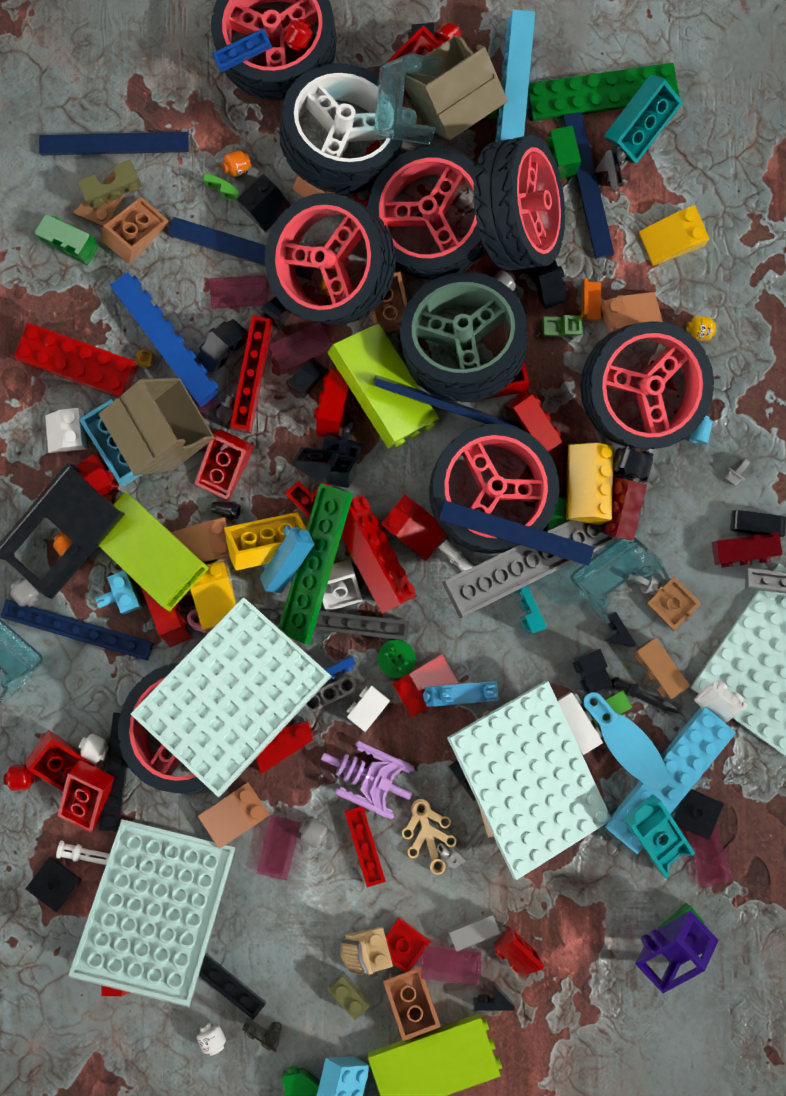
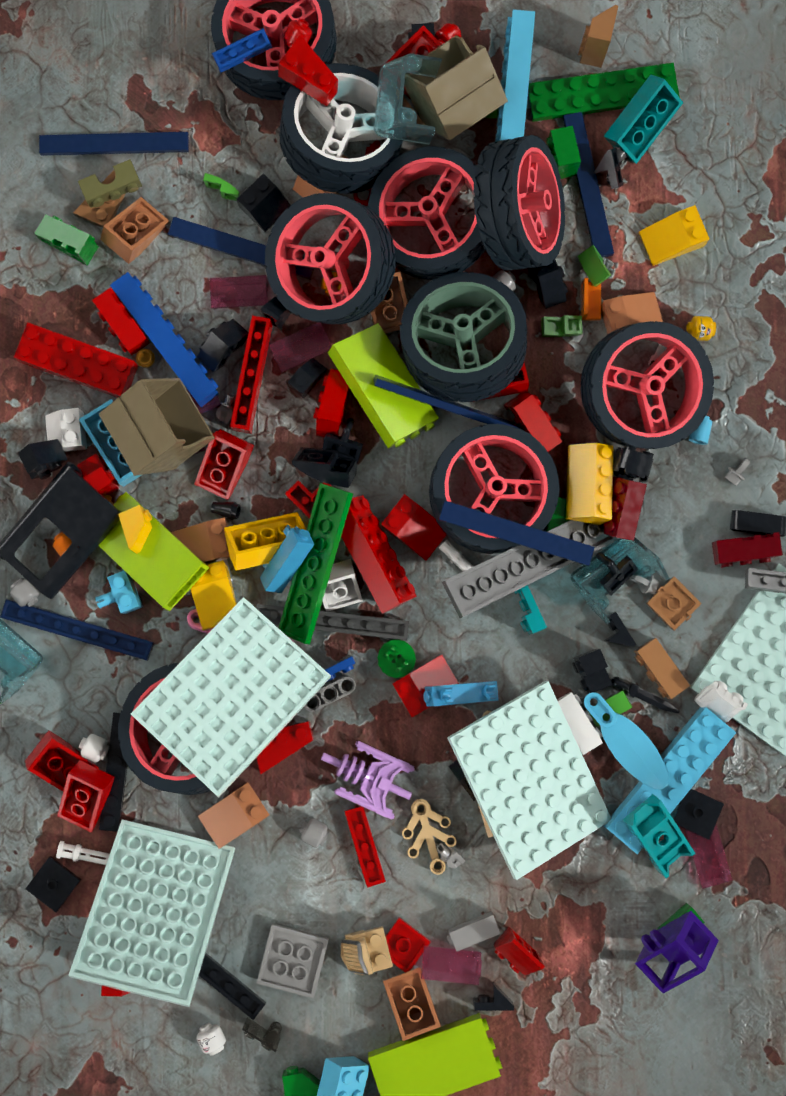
(18, 778): red head -> none
(42, 458): none -> black brick
(120, 322): none -> red wedge
(136, 527): none -> yellow slope
(169, 624): red wedge -> none
(236, 163): orange head -> none
(278, 847): clear pink piece -> none
(292, 960): none -> light grey plate
(308, 72): none -> red wedge
(349, 995): olive brick -> none
(368, 707): white brick -> none
(593, 266): none -> bright green slope
(597, 38): none -> medium nougat slope
(619, 573): none -> black plate

